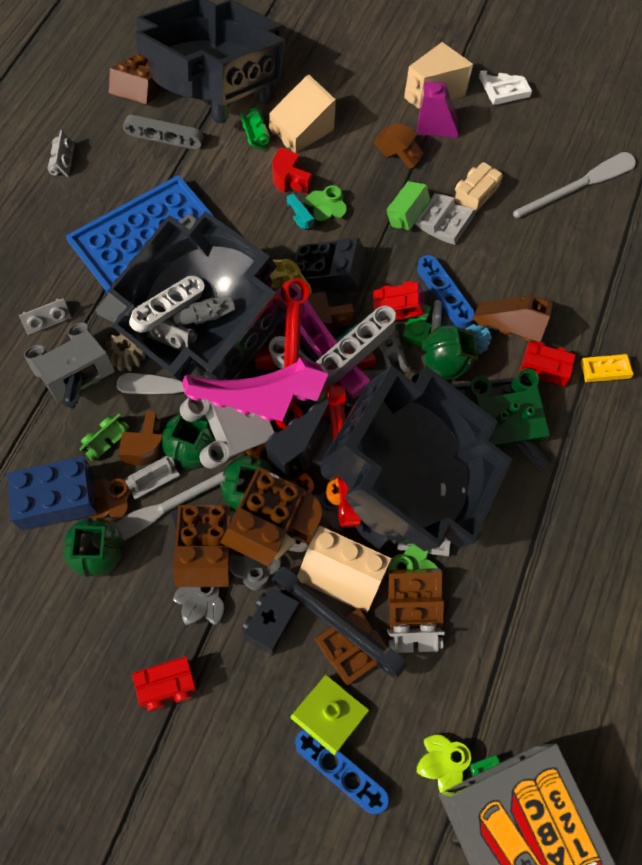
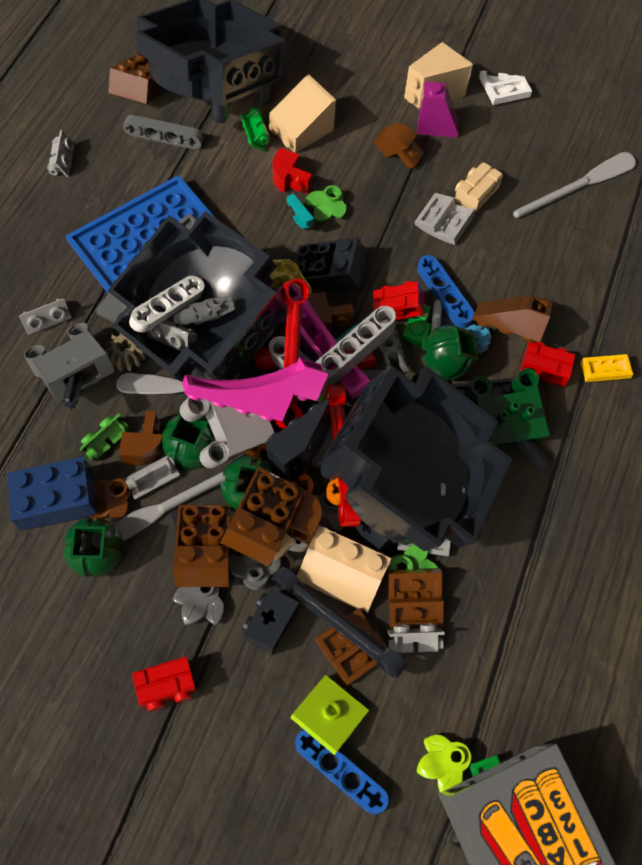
(408, 205): bright green brick -> none

